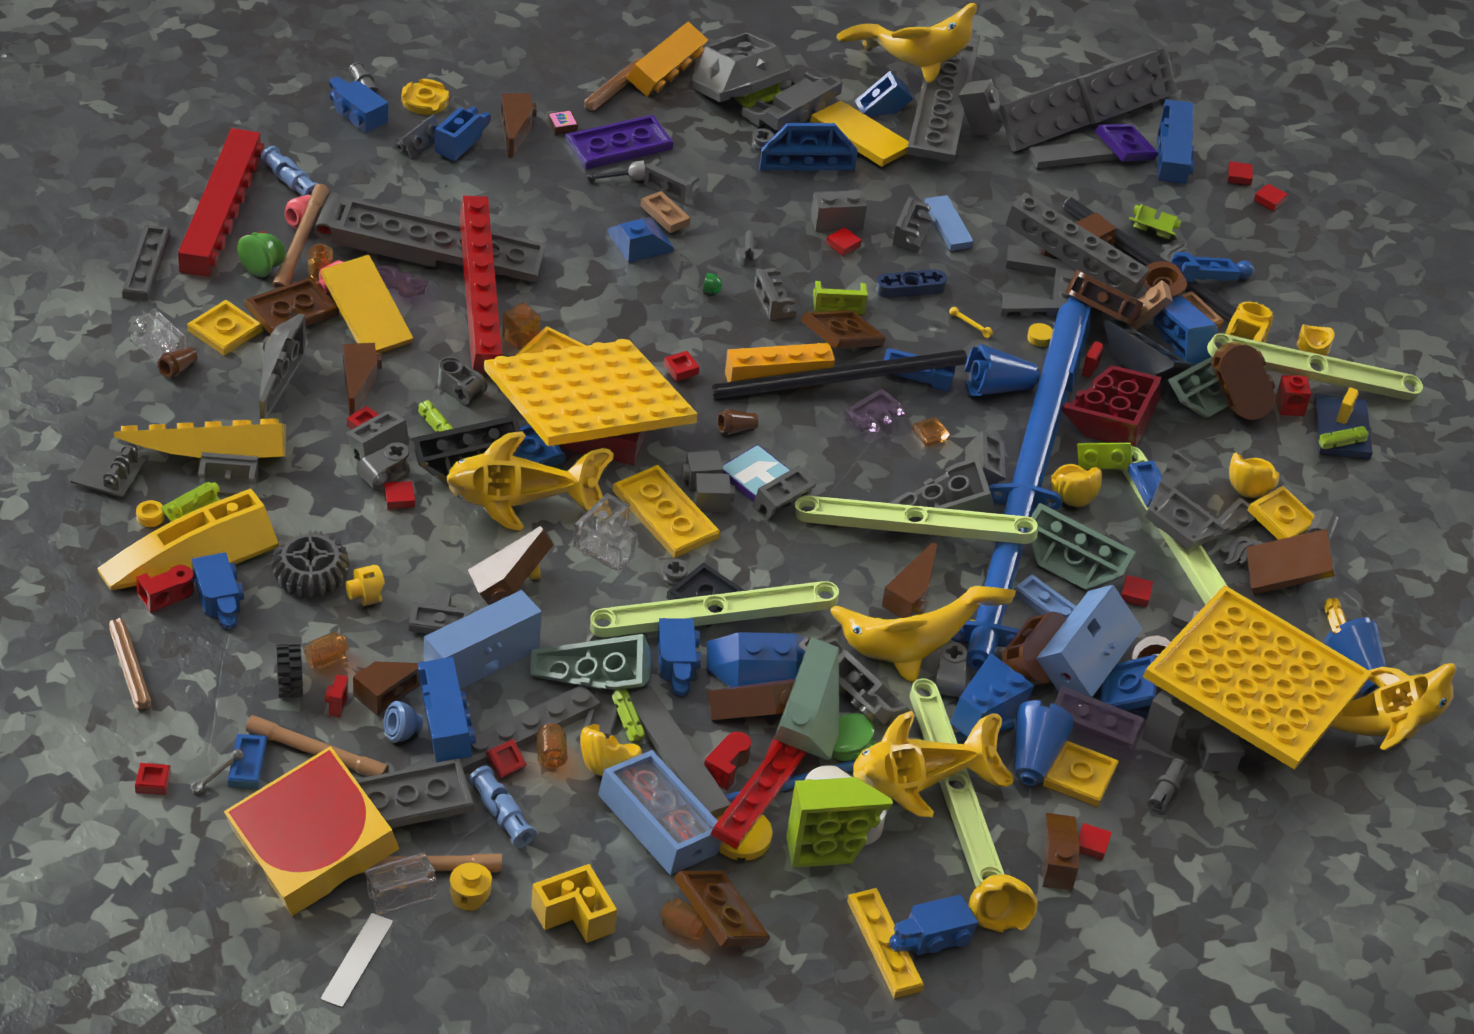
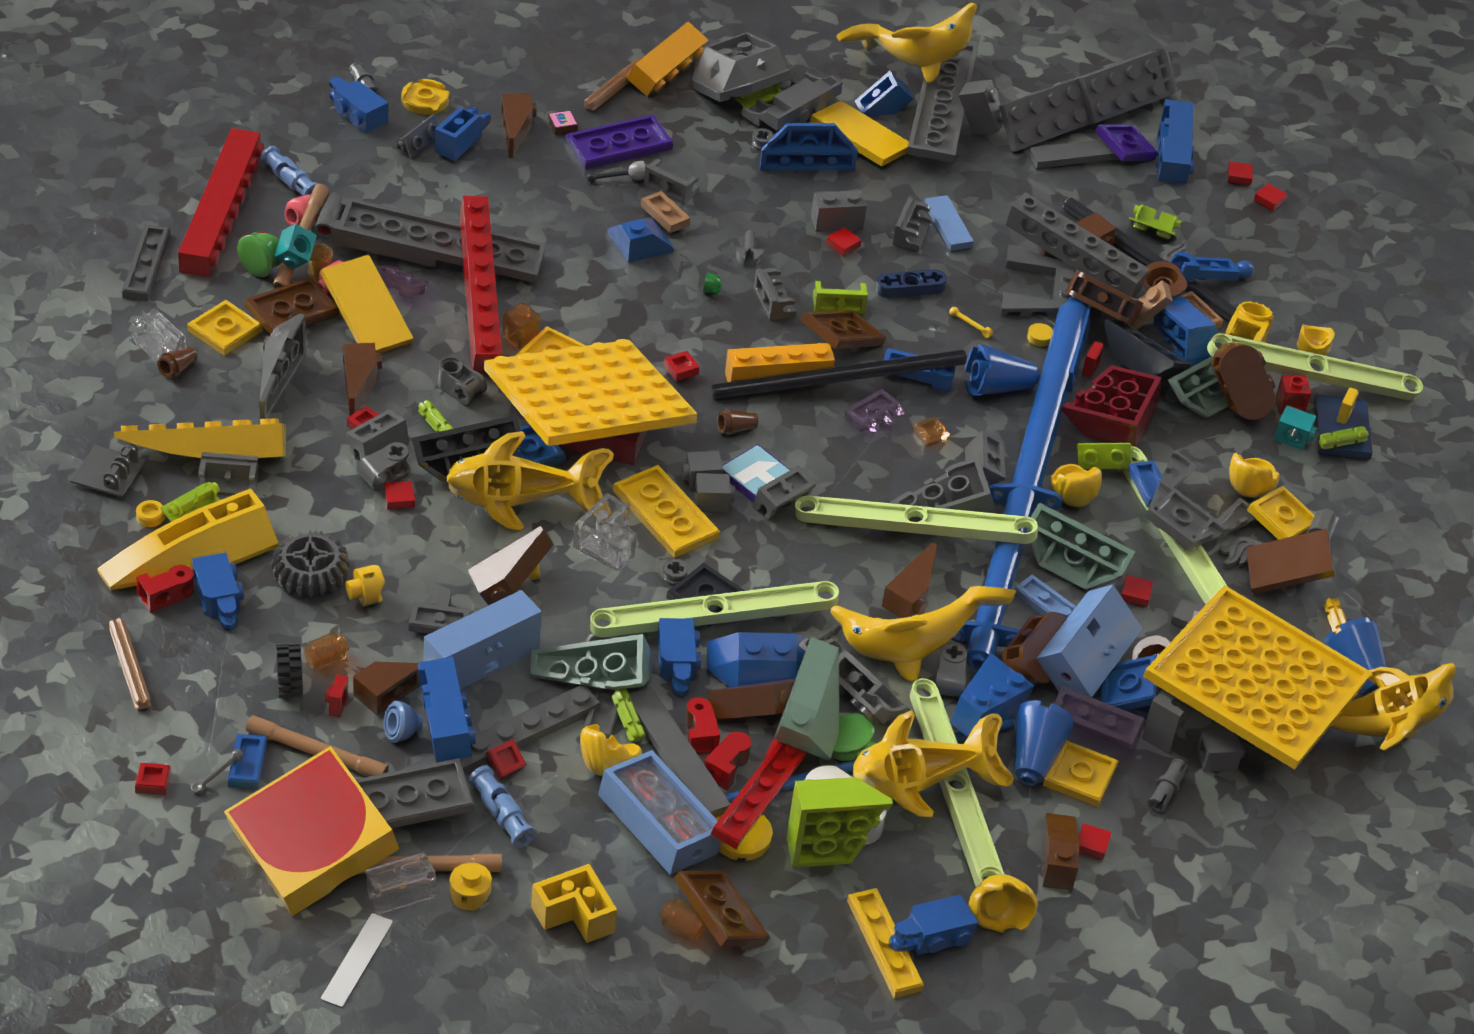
(295, 246): none -> teal brick
(552, 746): clear orange brick -> none
(702, 726): none -> red leg
(1295, 428): none -> teal brick

